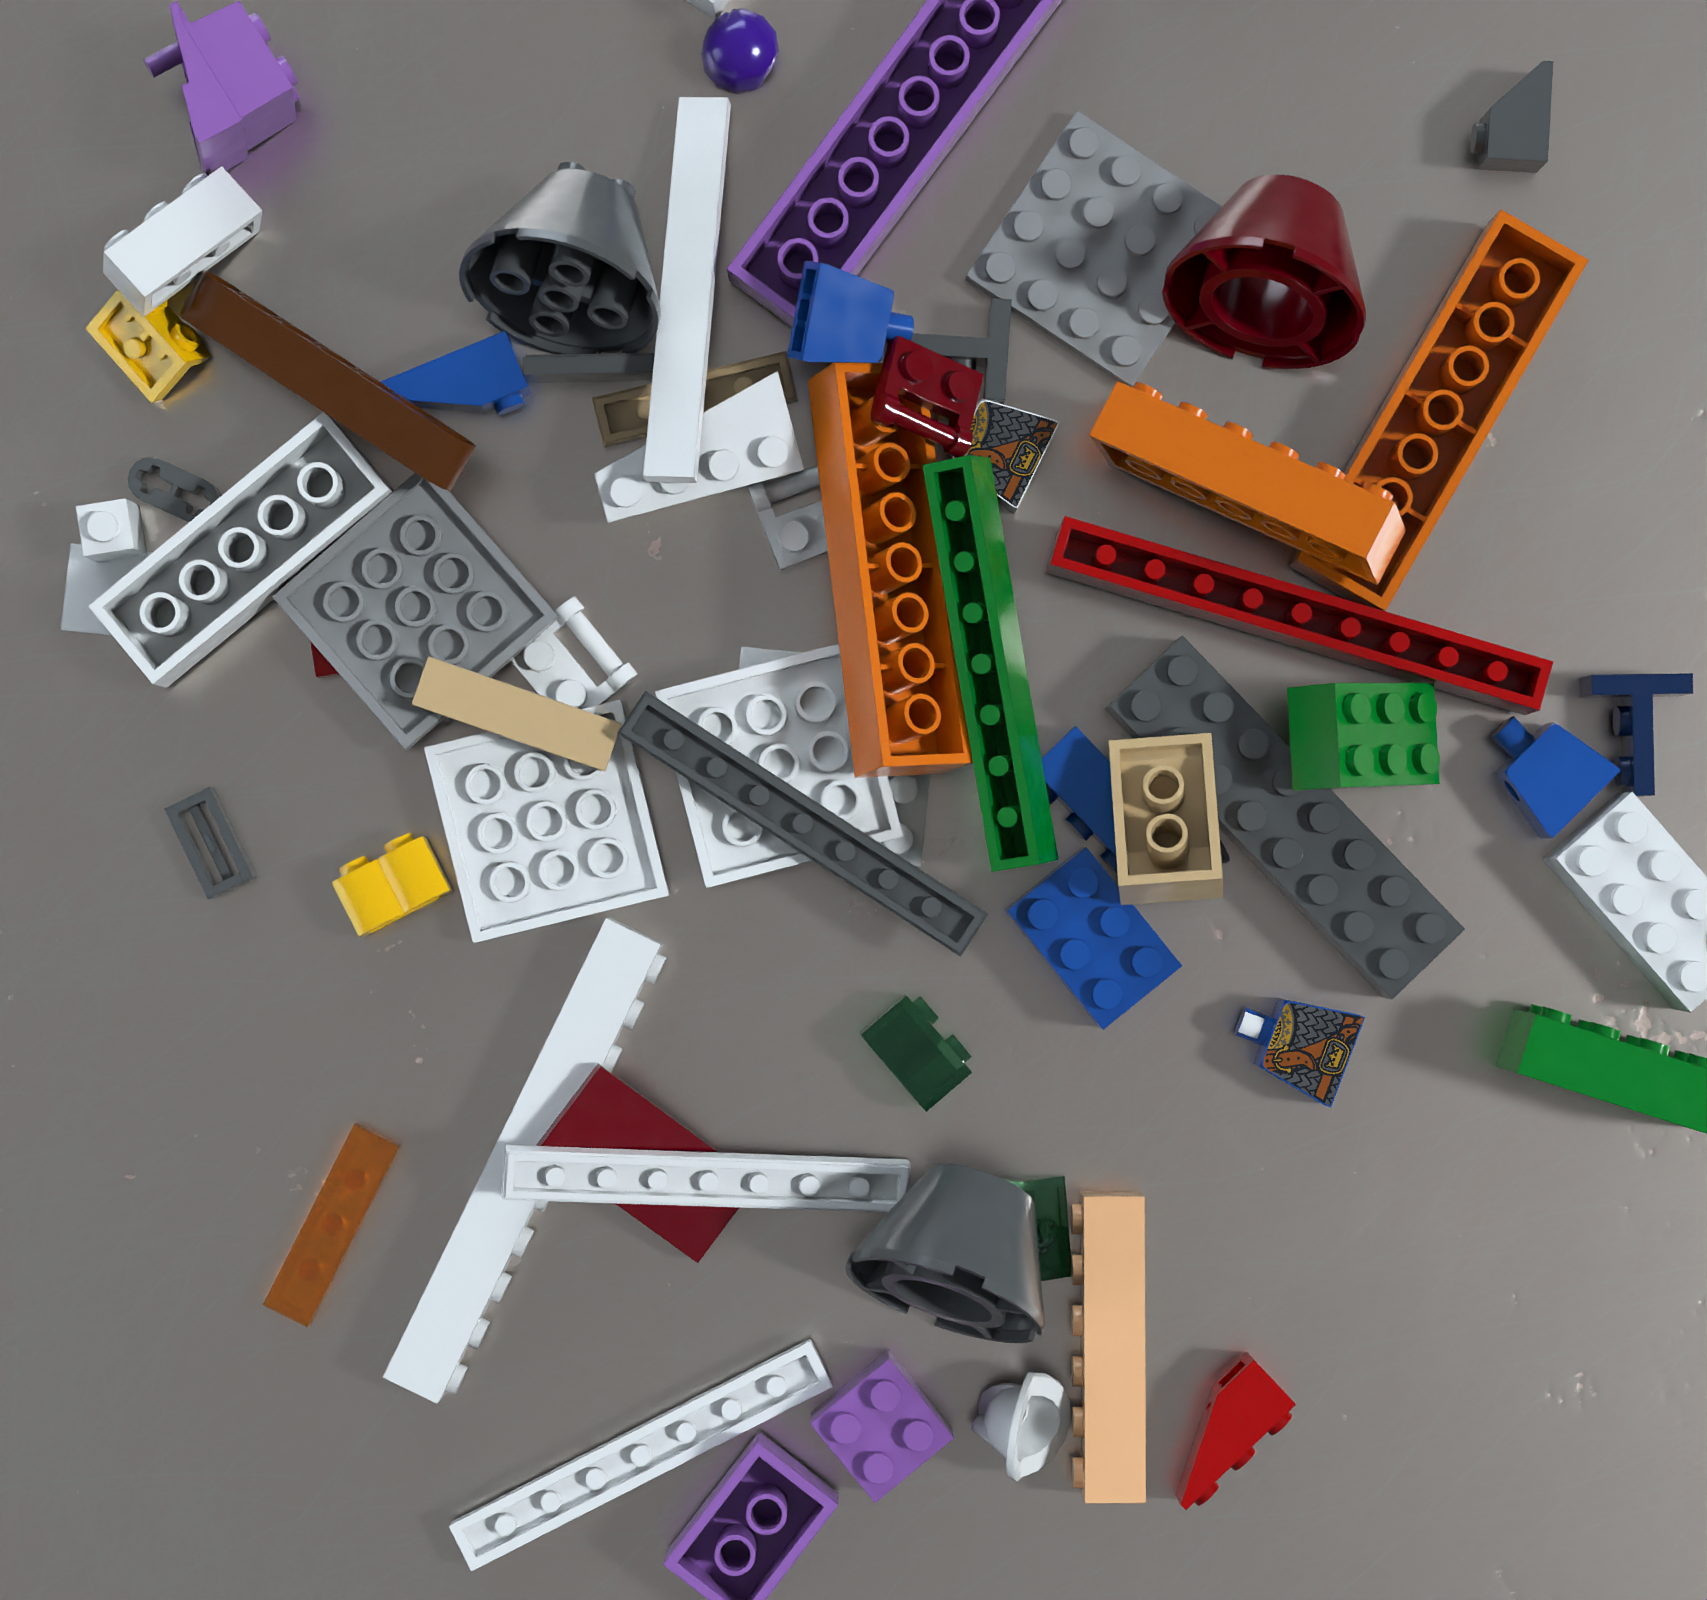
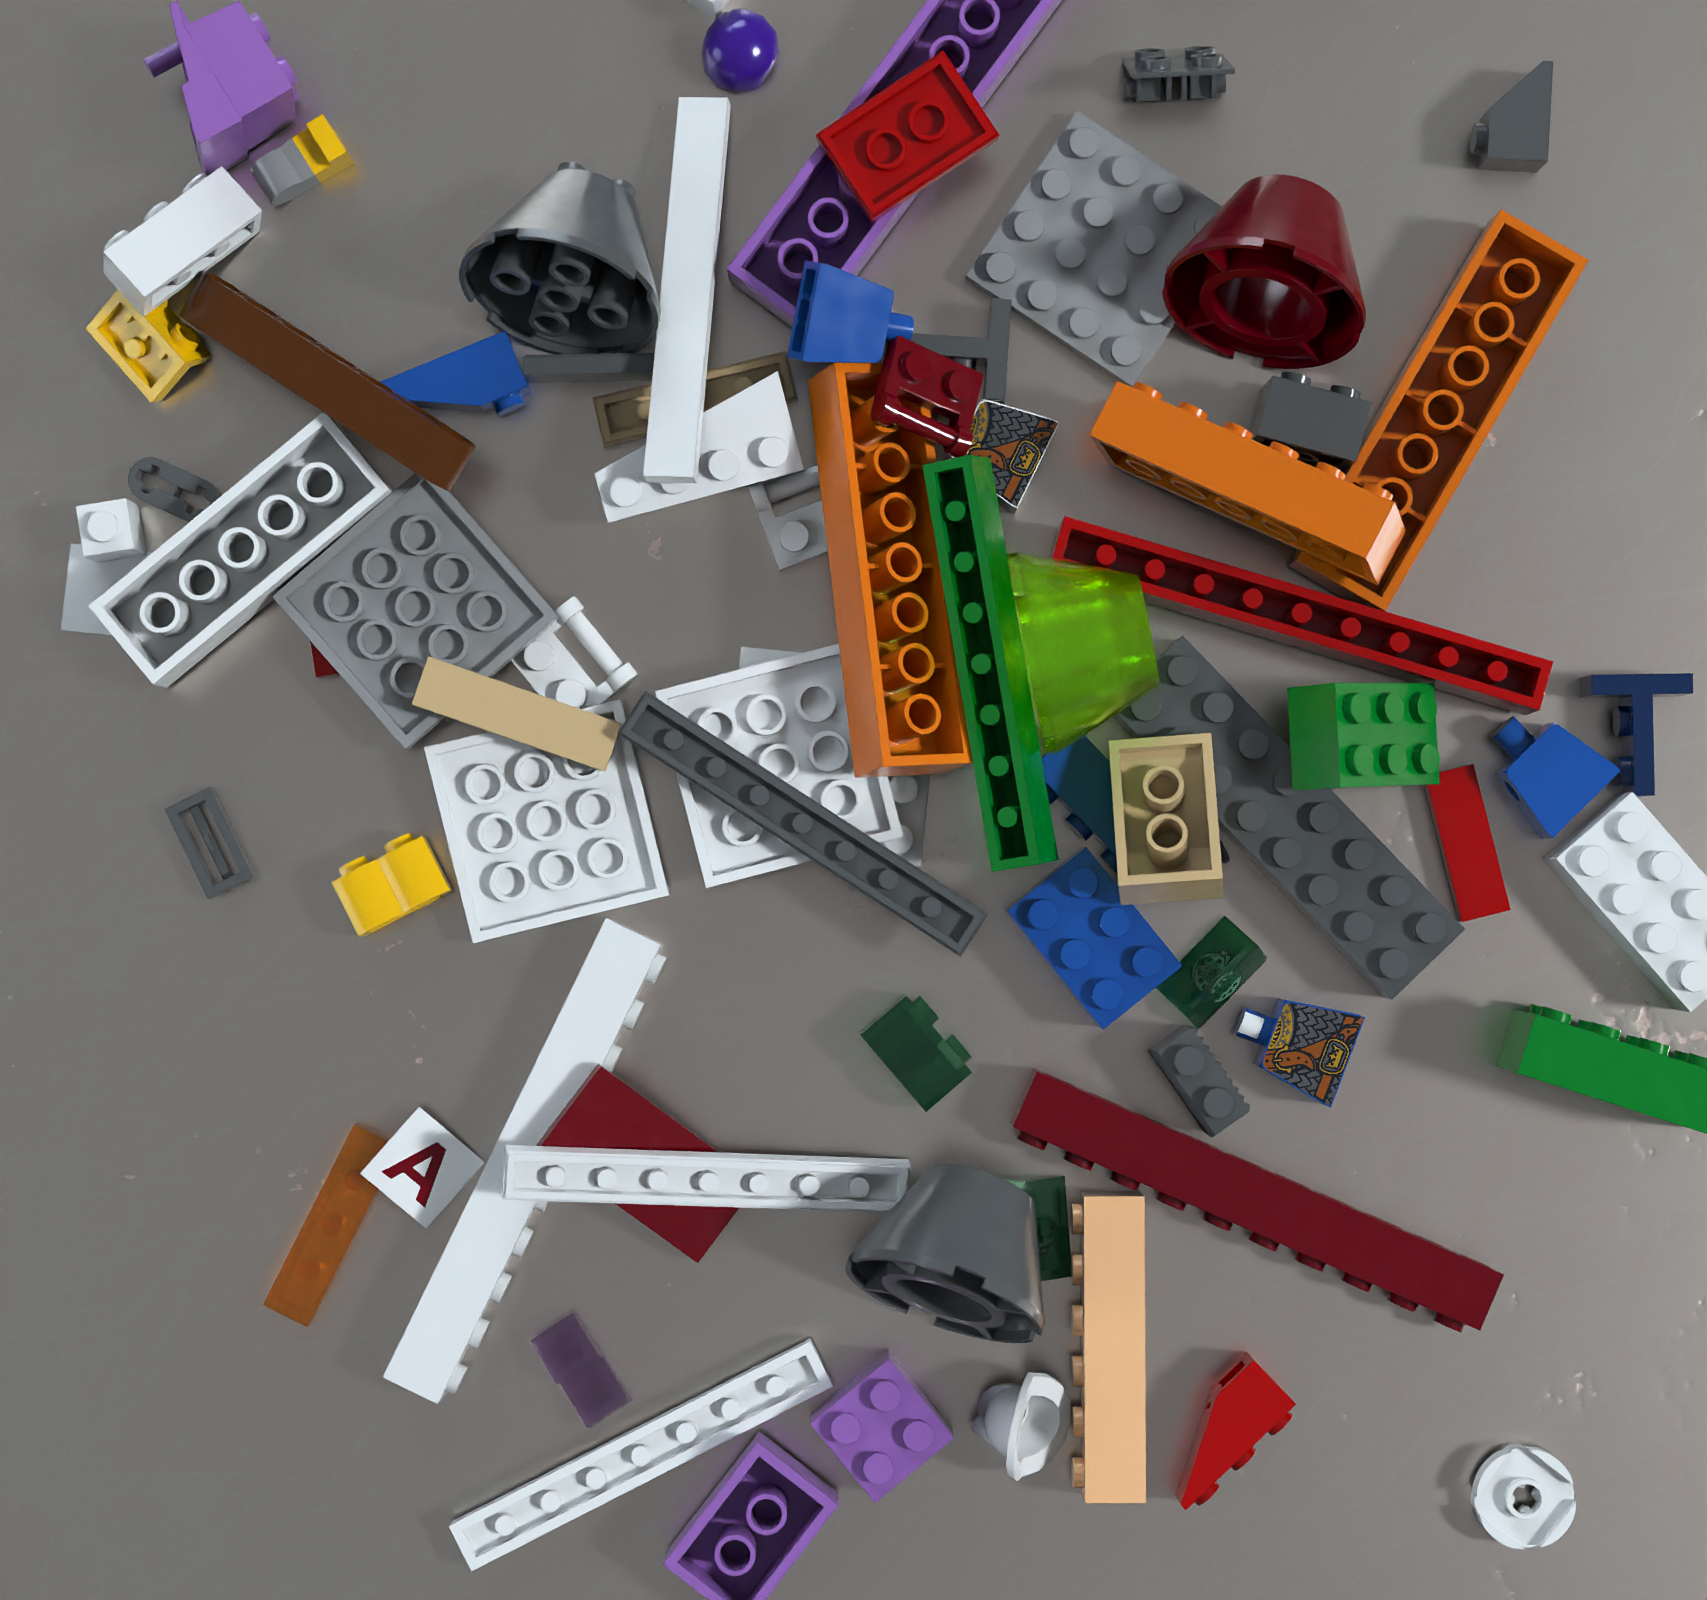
(301, 162): none -> leg
(422, 1167): none -> white sticker
(581, 1370): none -> clear purple slope
(907, 136): none -> red tile
(1082, 643): none -> clear neon green cone
(1199, 1080): none -> dark grey brick
(1200, 63): none -> dark grey hinge
(1212, 972): none -> clear green slope
(1257, 1200): none -> dark red brick
(1311, 420): none -> dark grey brick
(1467, 844): none -> red tile
(1527, 1526): none -> white plate

